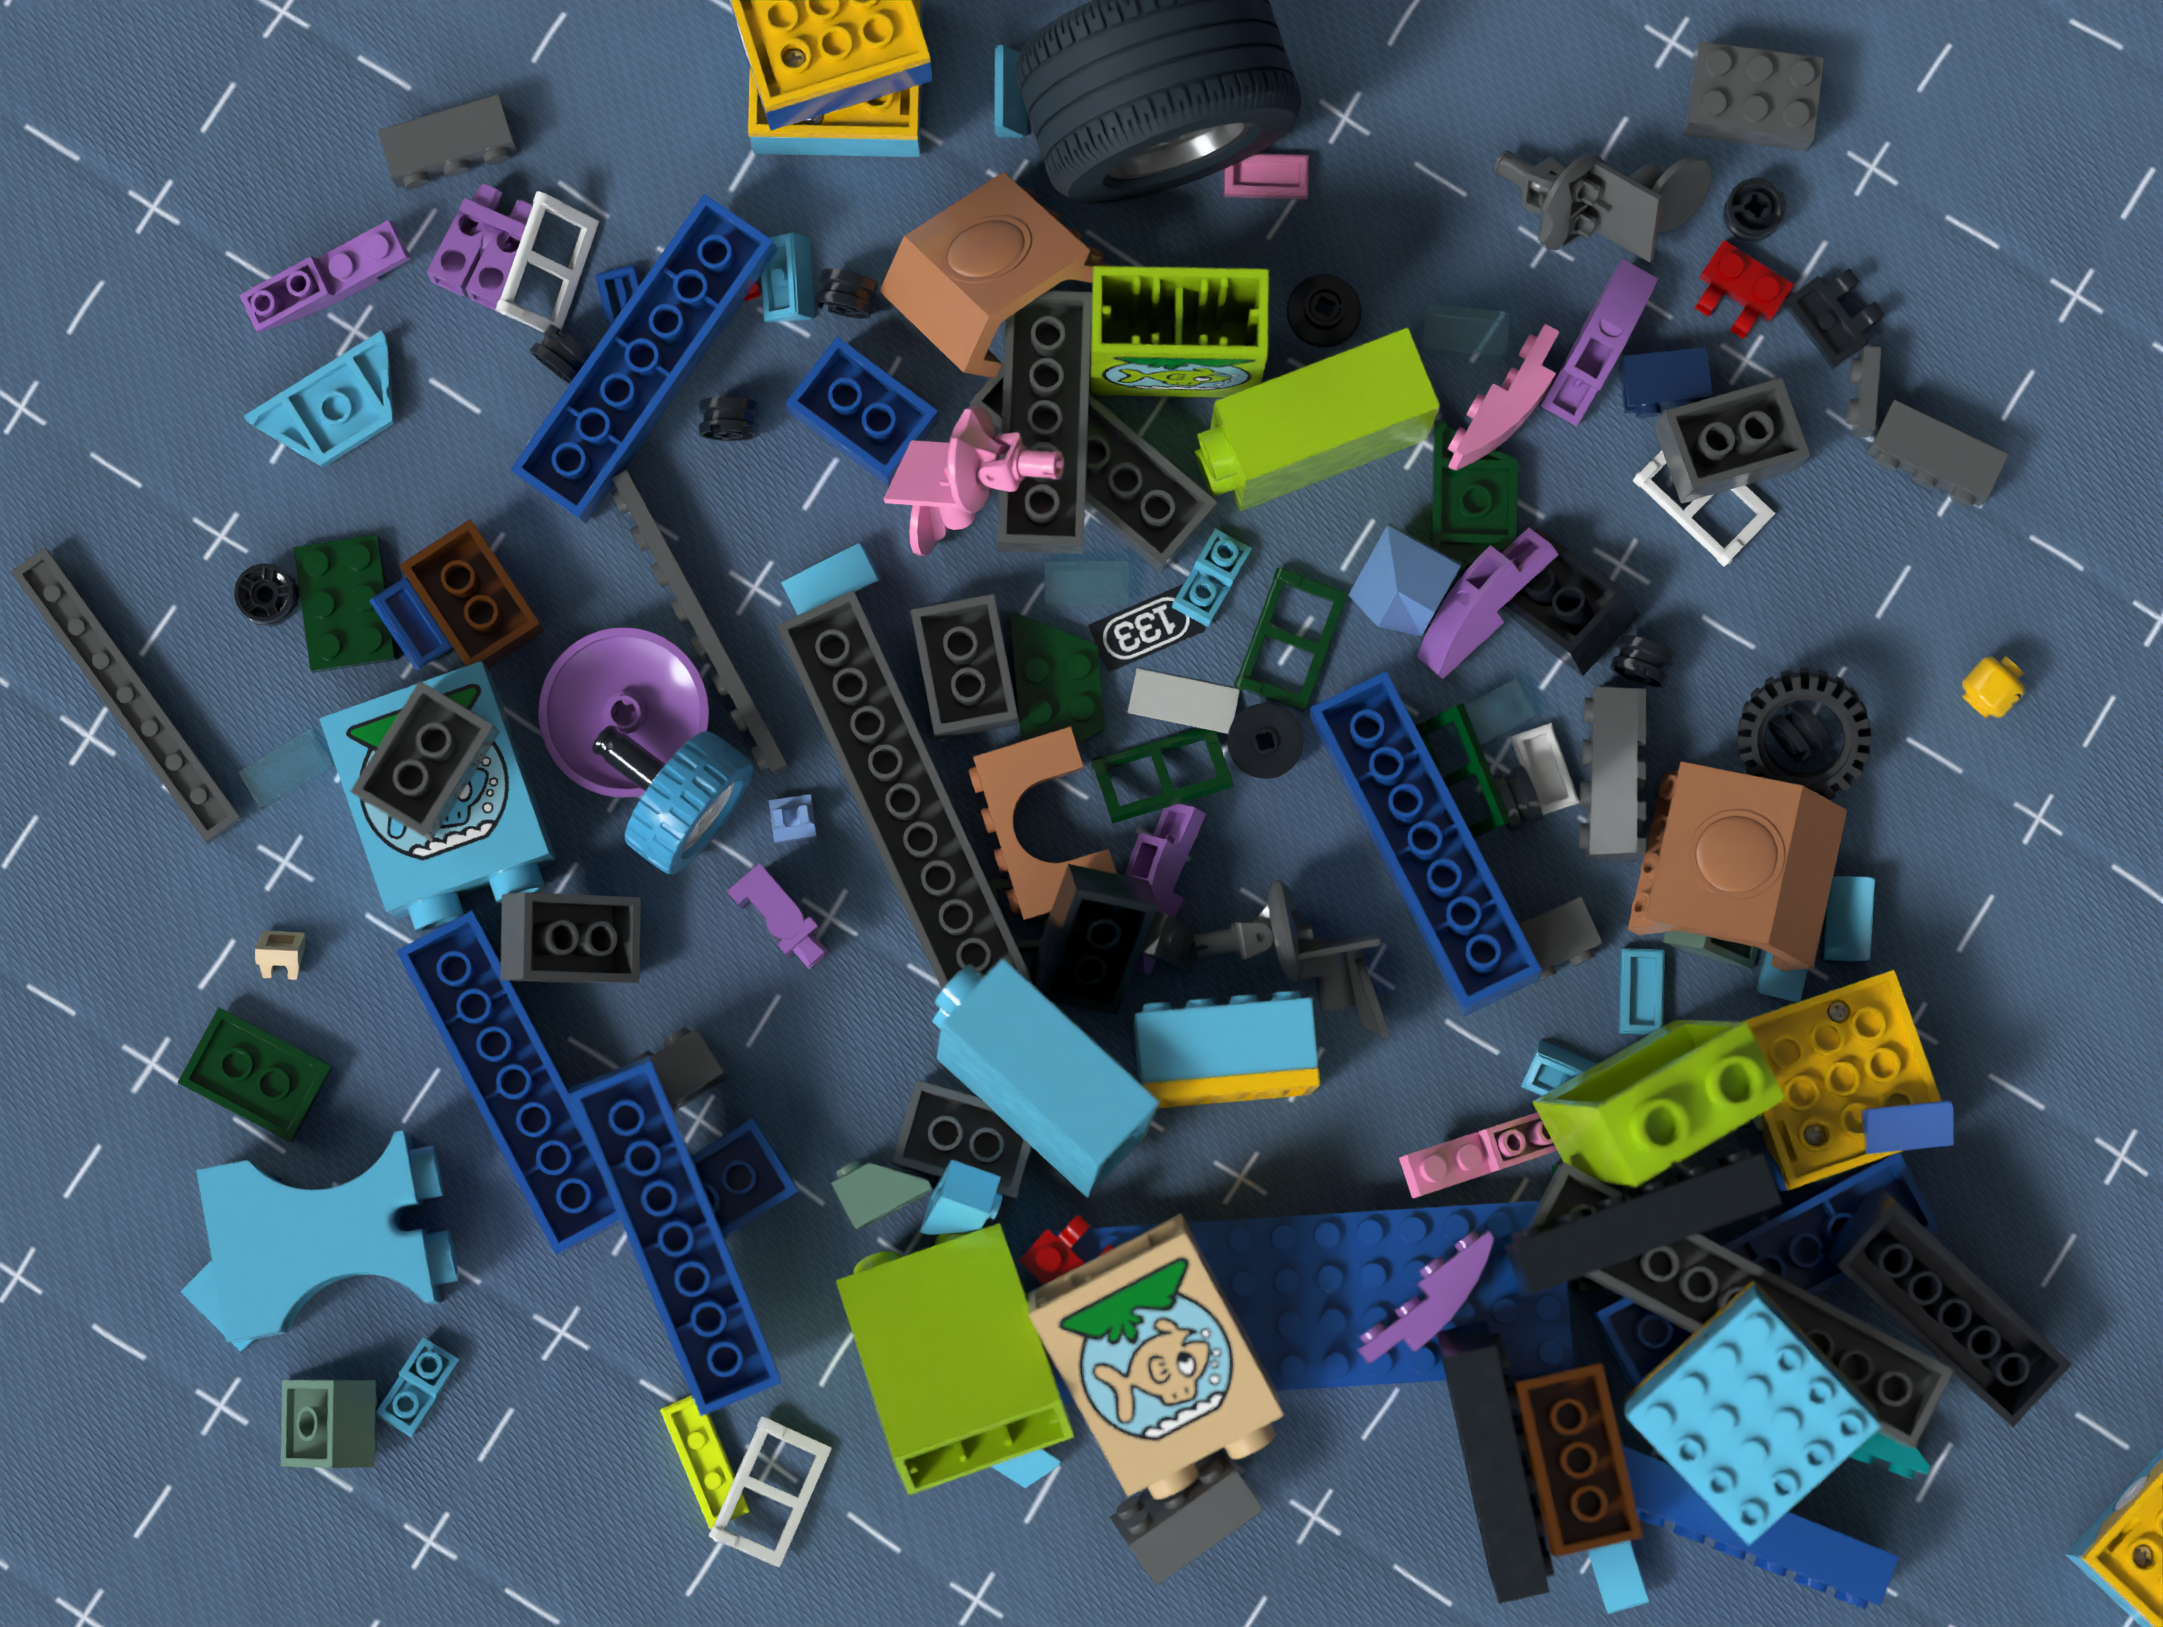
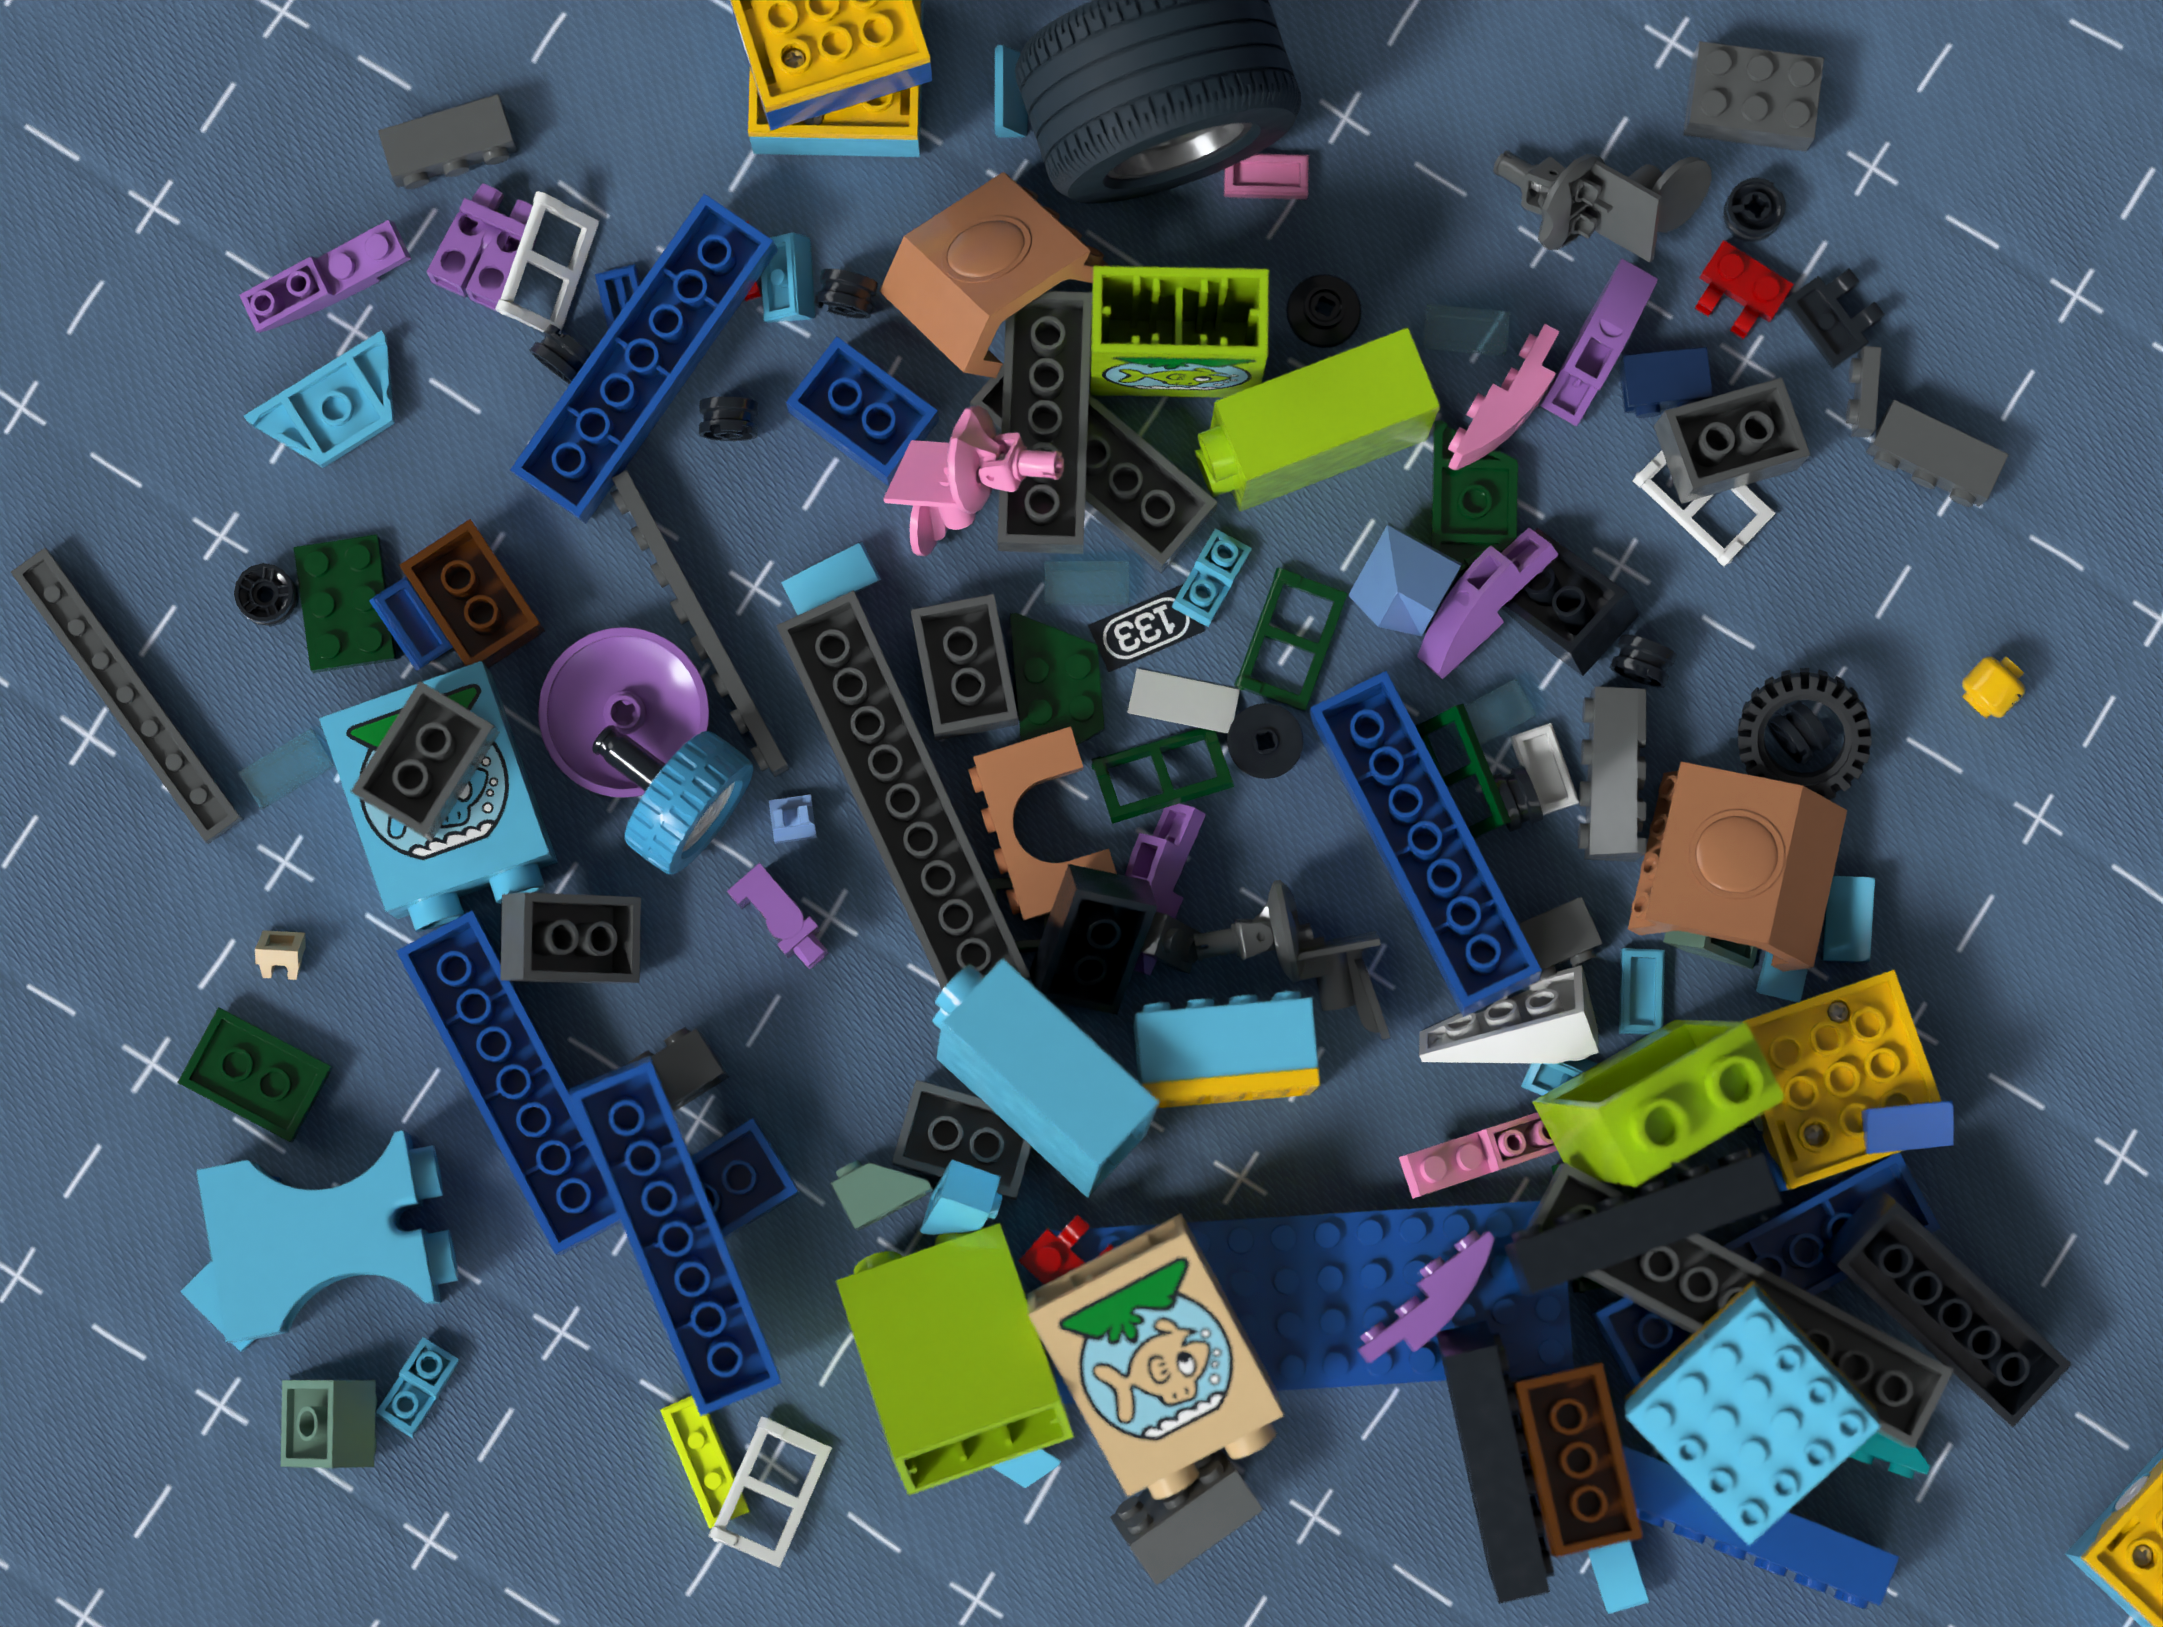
(1541, 1025): none -> white wedge

